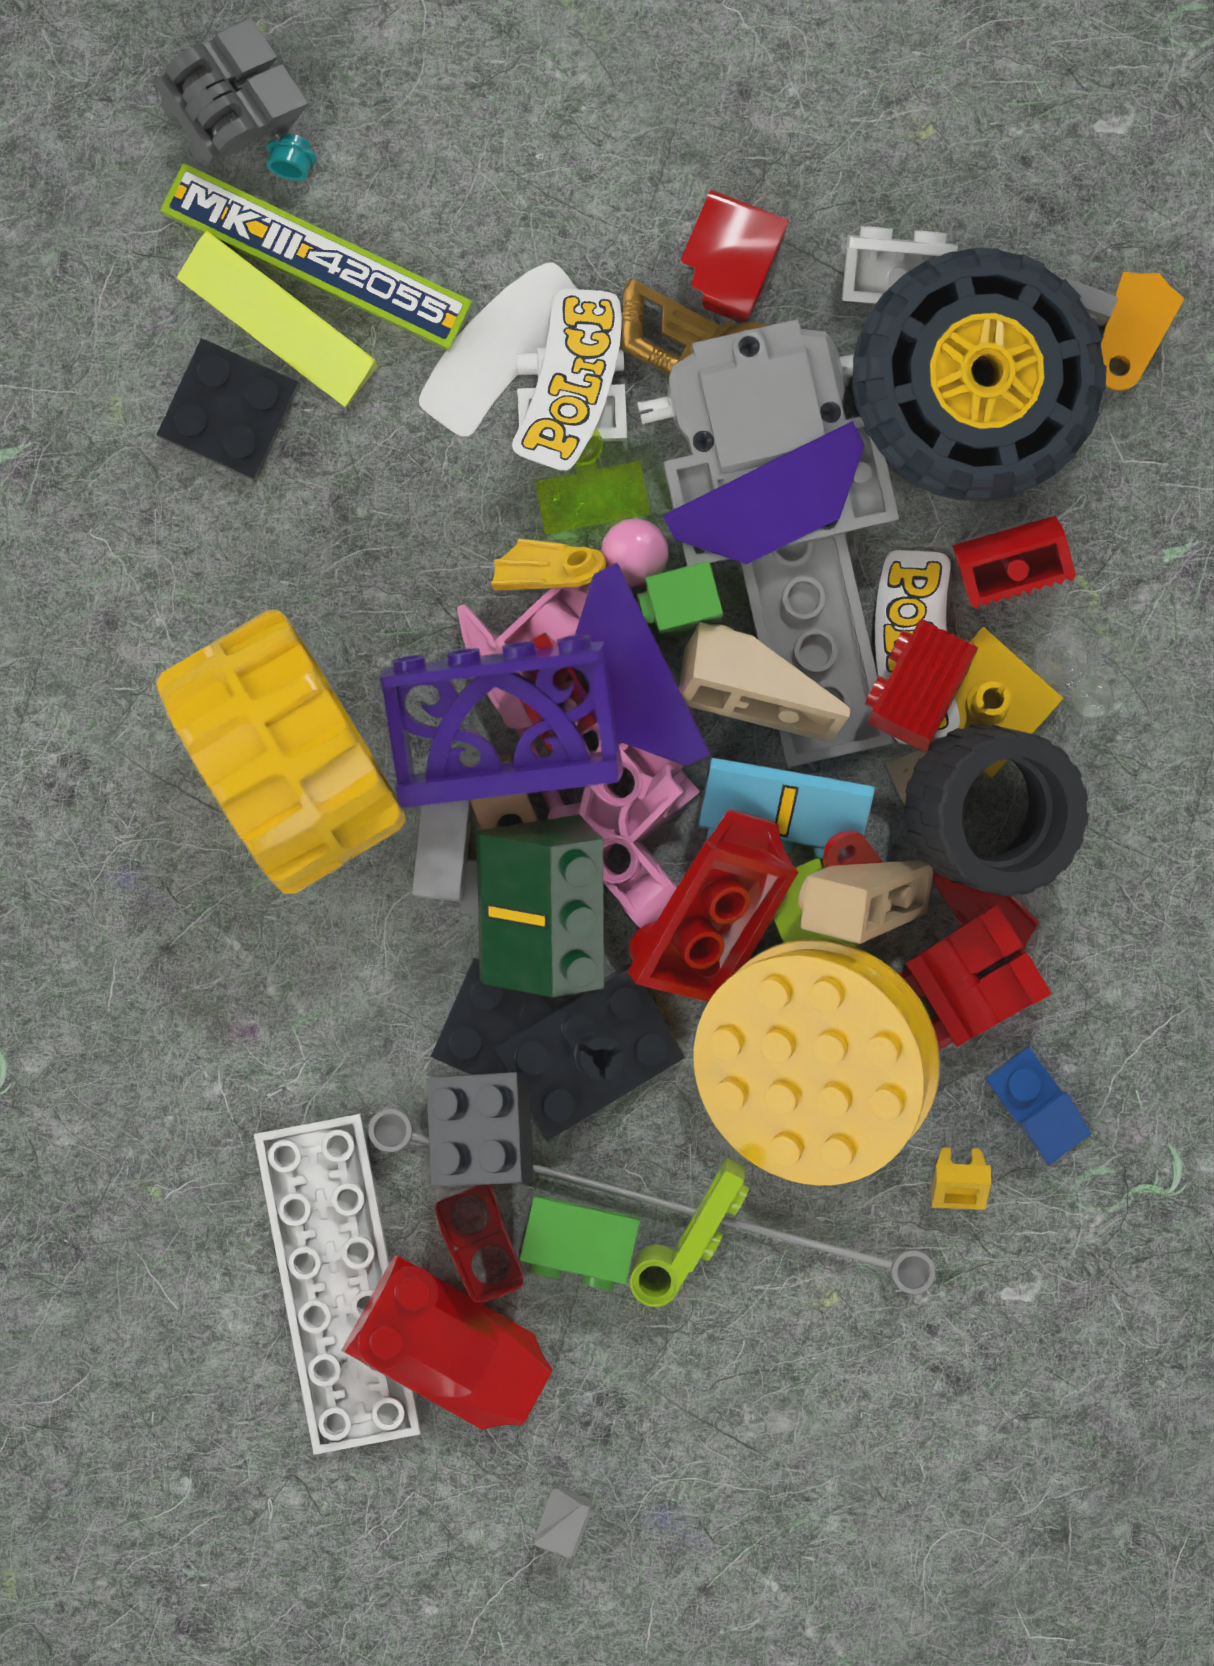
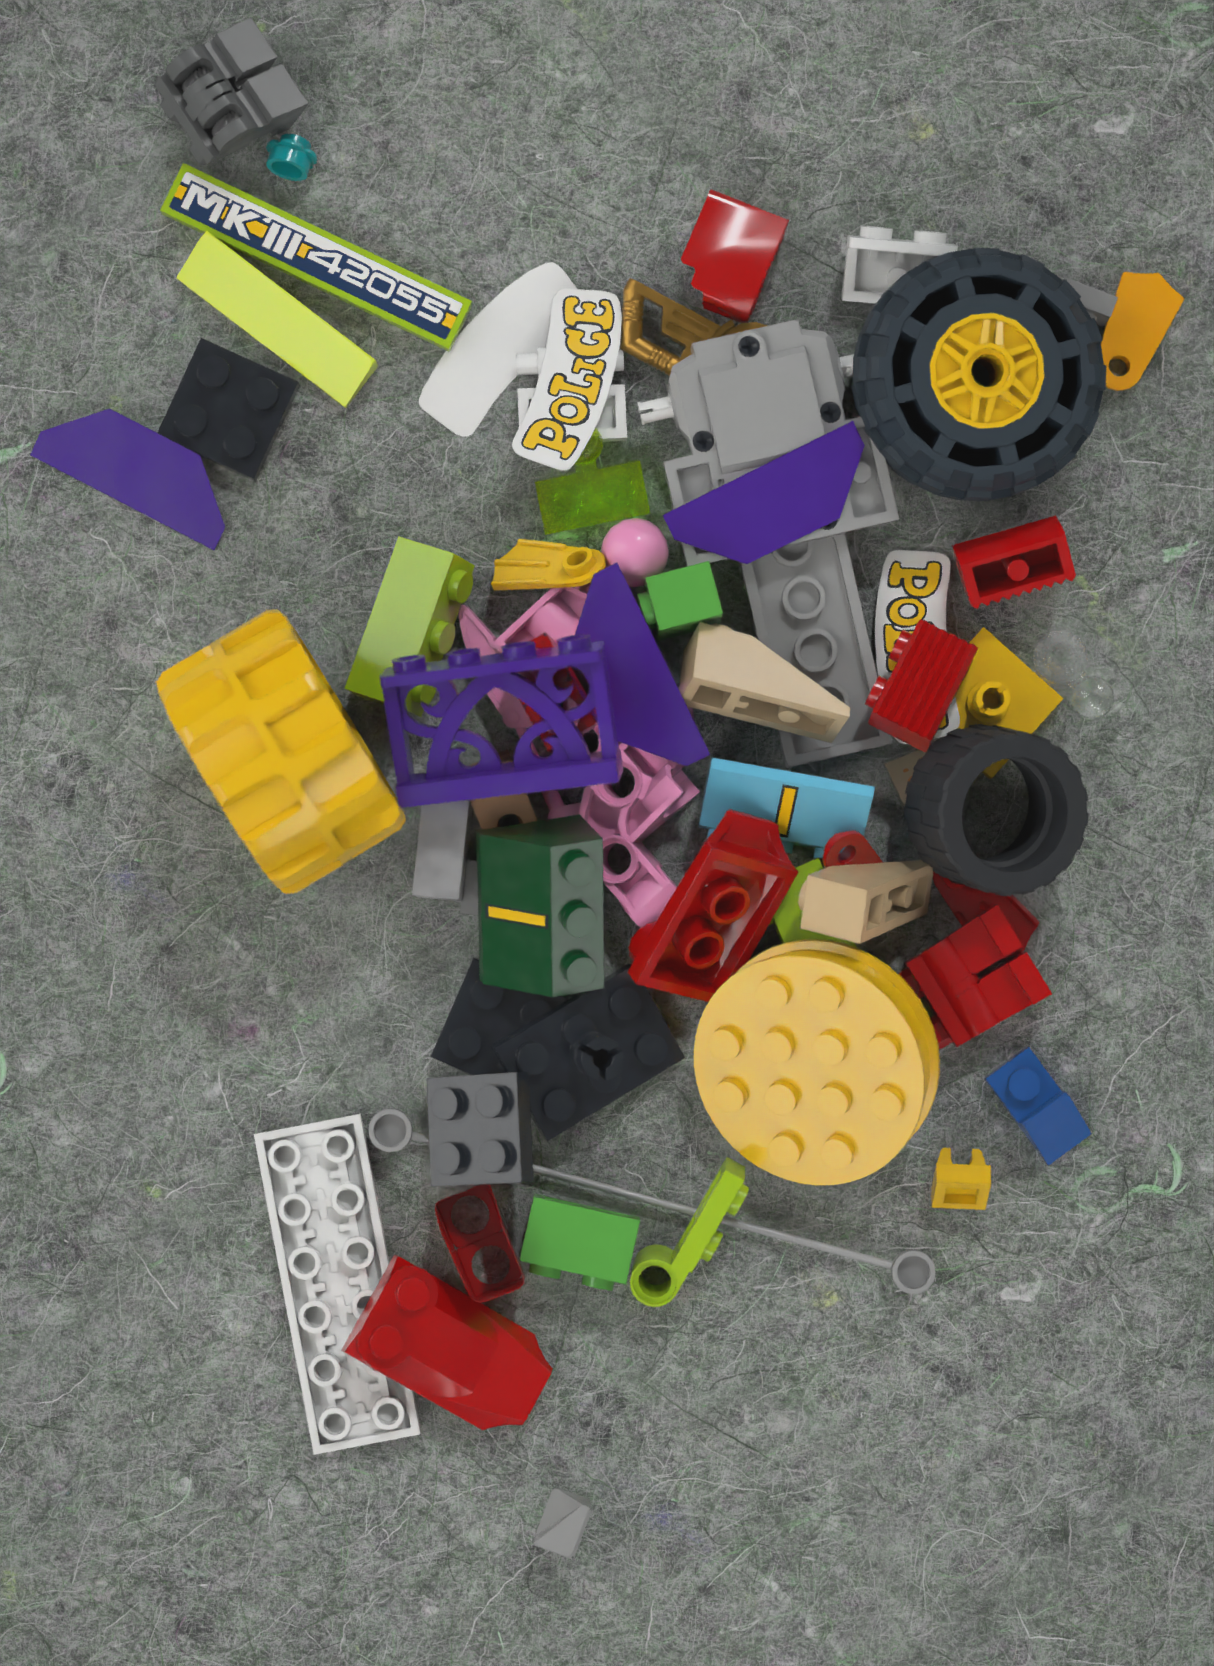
(137, 471): none -> dark purple sticker
(411, 617): none -> lime brick

